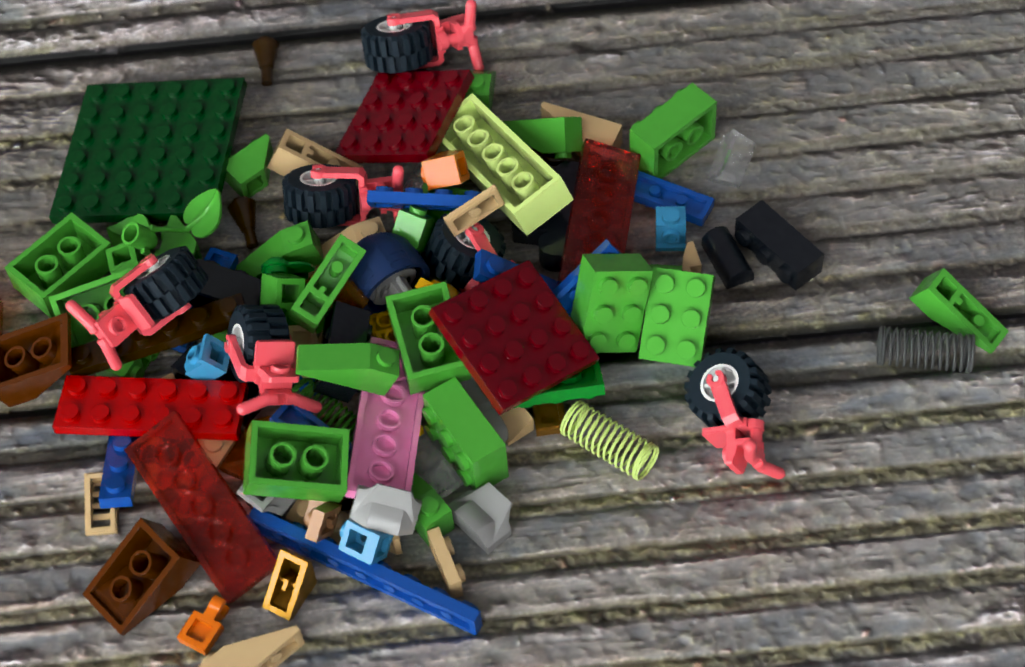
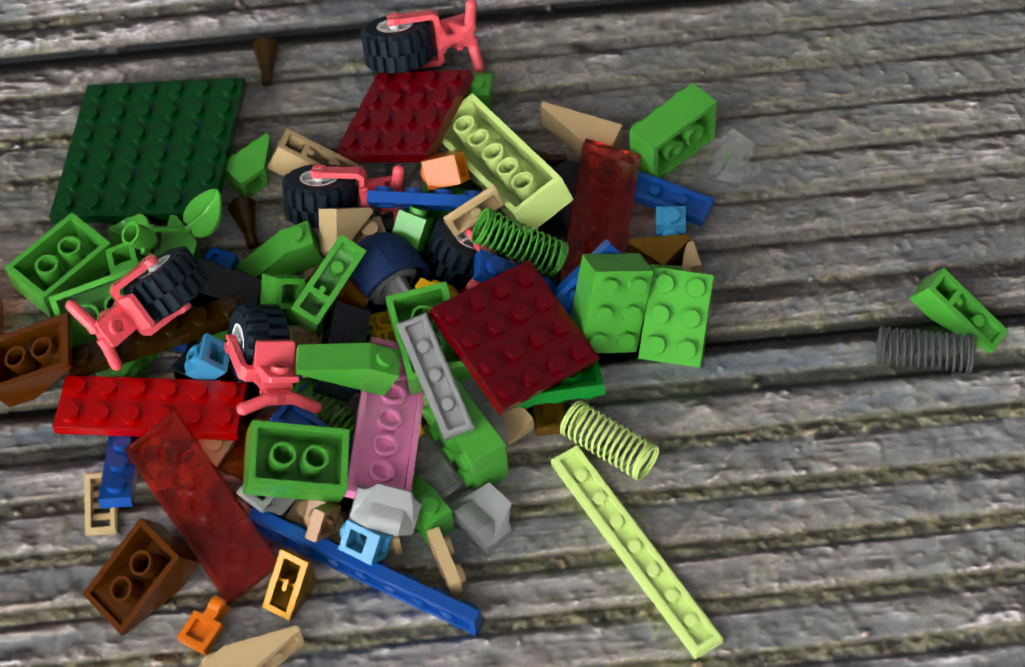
(280, 265): green plate -> none
(340, 221): none -> tan slope
(435, 377): none -> light grey tile
(490, 215): none -> bright green piece
(550, 135): bright green slope -> none
(637, 552): none -> yellowish green tile
(661, 249): none -> pearl gold slope
(726, 257): black brick -> none
(729, 396): piece -> none
(778, 245): black brick -> none

